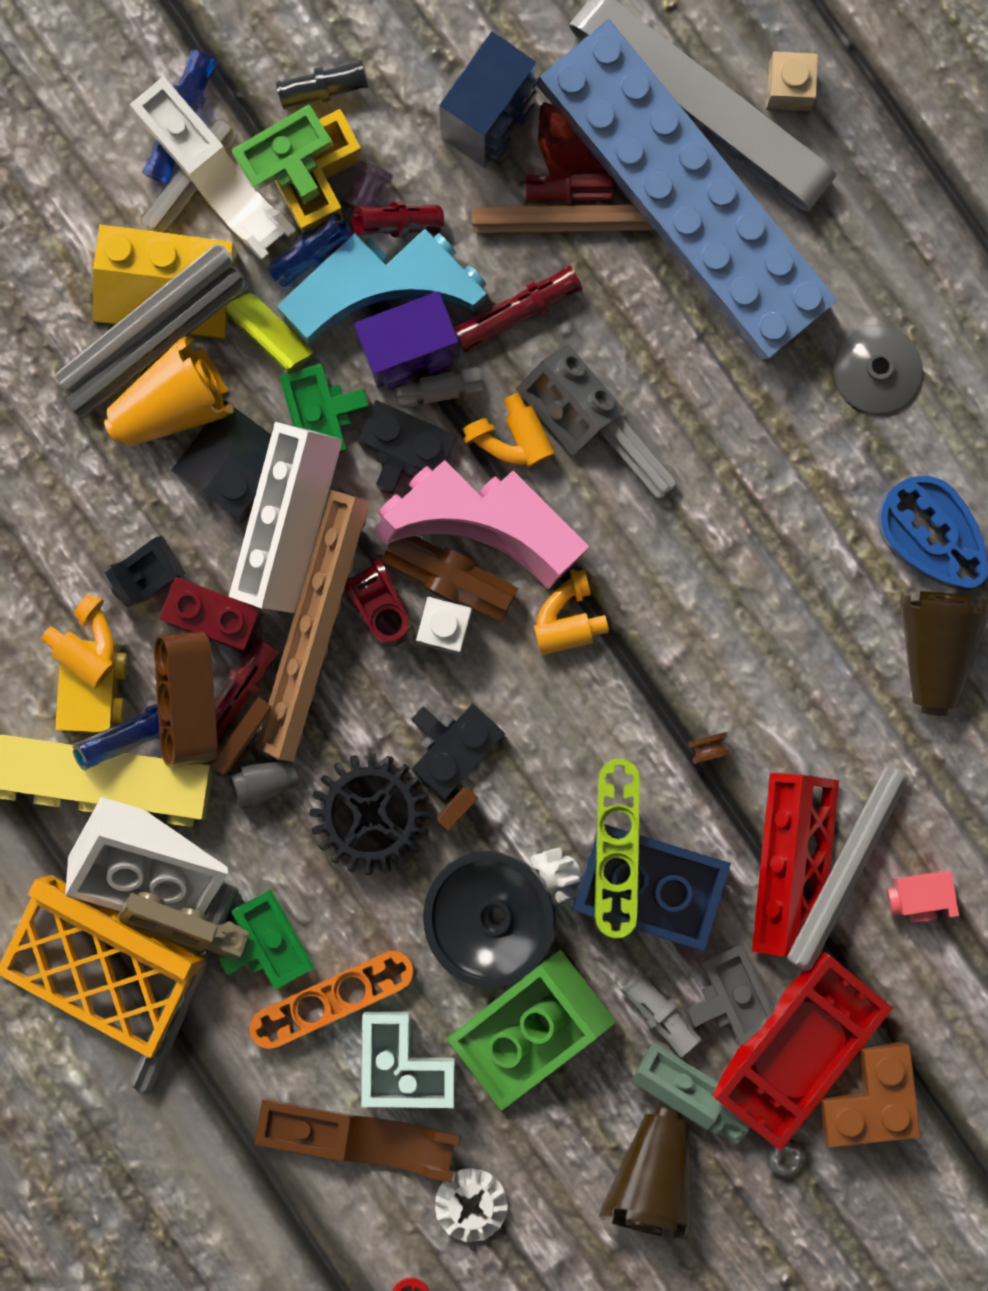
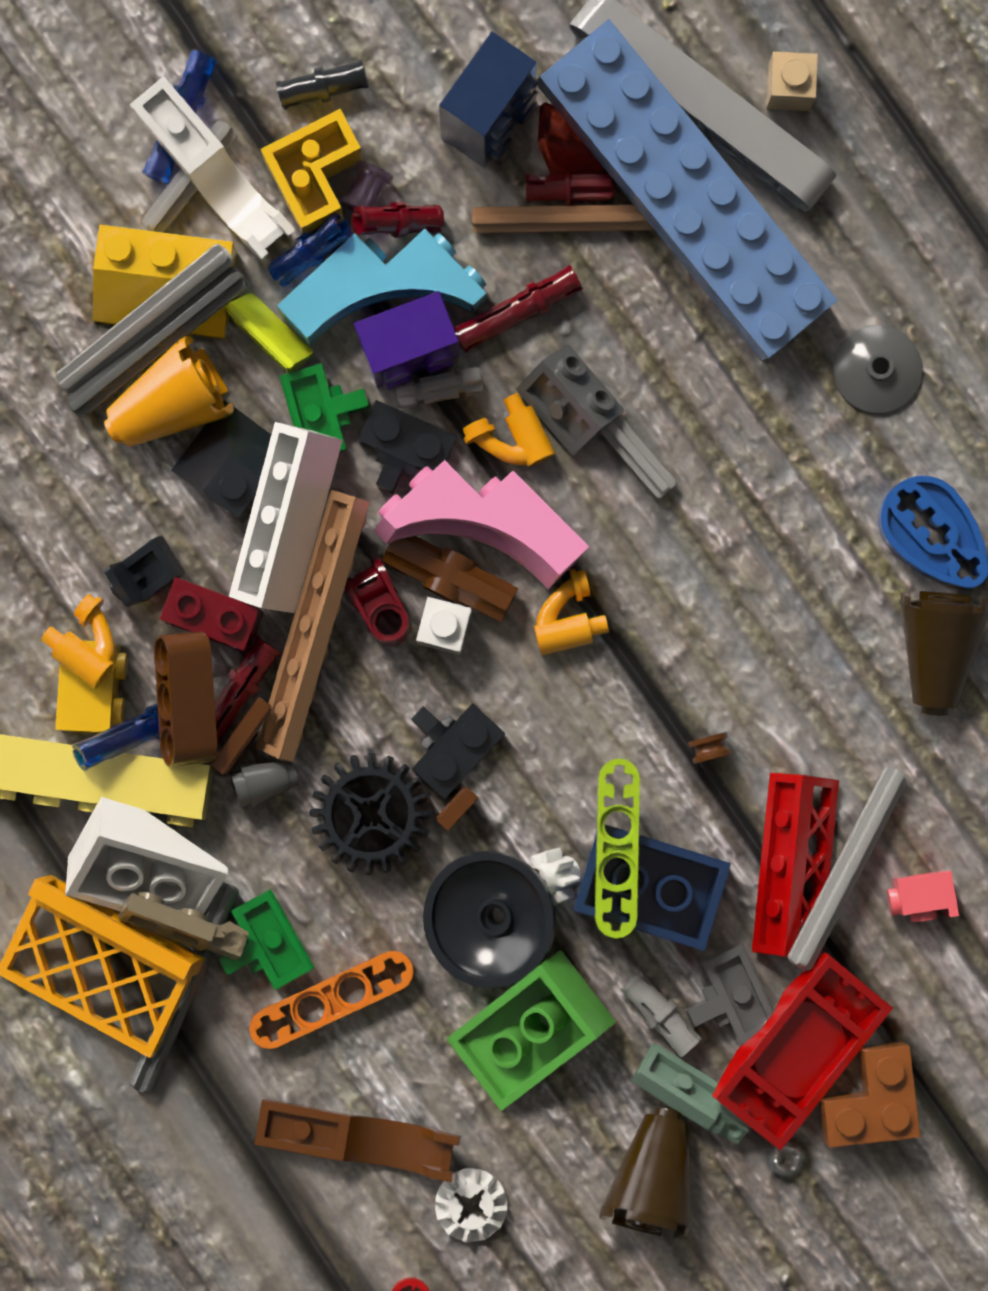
(285, 153): bright green hinge -> none
(393, 1076): light aqua brick -> none

